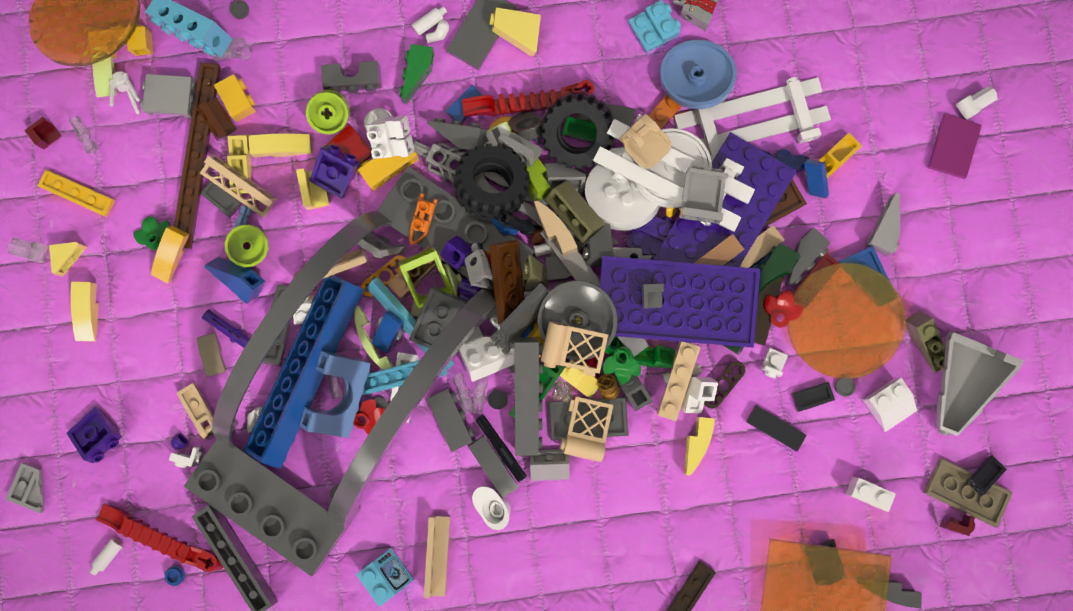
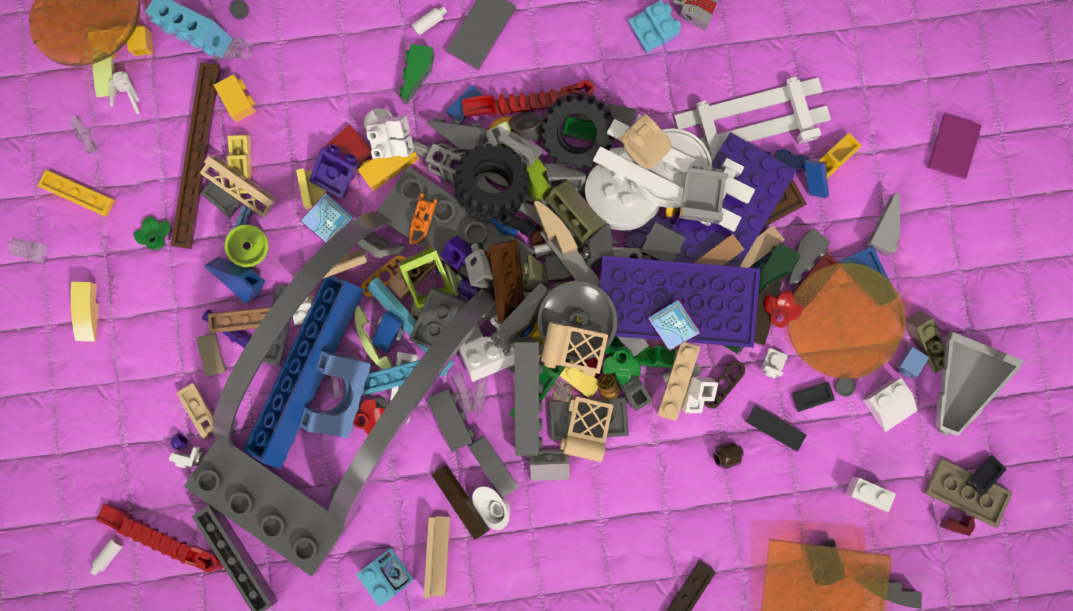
(28, 488): light grey wing -> none
(43, 133): dark red panel -> none
(64, 256): light yellow slope -> none
(94, 436): dark purple plate -> none
(168, 95): light grey panel -> none
(169, 253): yellow slope -> none
(174, 575): blue plate -> none
(216, 118): reddish brown panel -> none
(236, 320): none -> medium nougat tile
(252, 418): white arm -> none
(279, 145): light yellow slope -> none
(324, 122): lime wheel -> none
(326, 218): none -> piece
(366, 79): dark grey arch -> none
(440, 32): white arm -> none
(460, 502): none -> dark brown tile
(497, 399): black piece -> none
(501, 448): black axle -> none
(517, 28): light yellow slope -> none
(652, 295): dark grey panel -> none
(663, 243): none -> dark grey piece
(664, 112): orange plate -> none
(674, 324): none -> piece
(698, 74): medium blue dish -> none
(698, 444): light yellow slope -> none
(728, 455): none -> dark brown head
(911, 362): none -> medium blue brick
(973, 104): white piece -> none

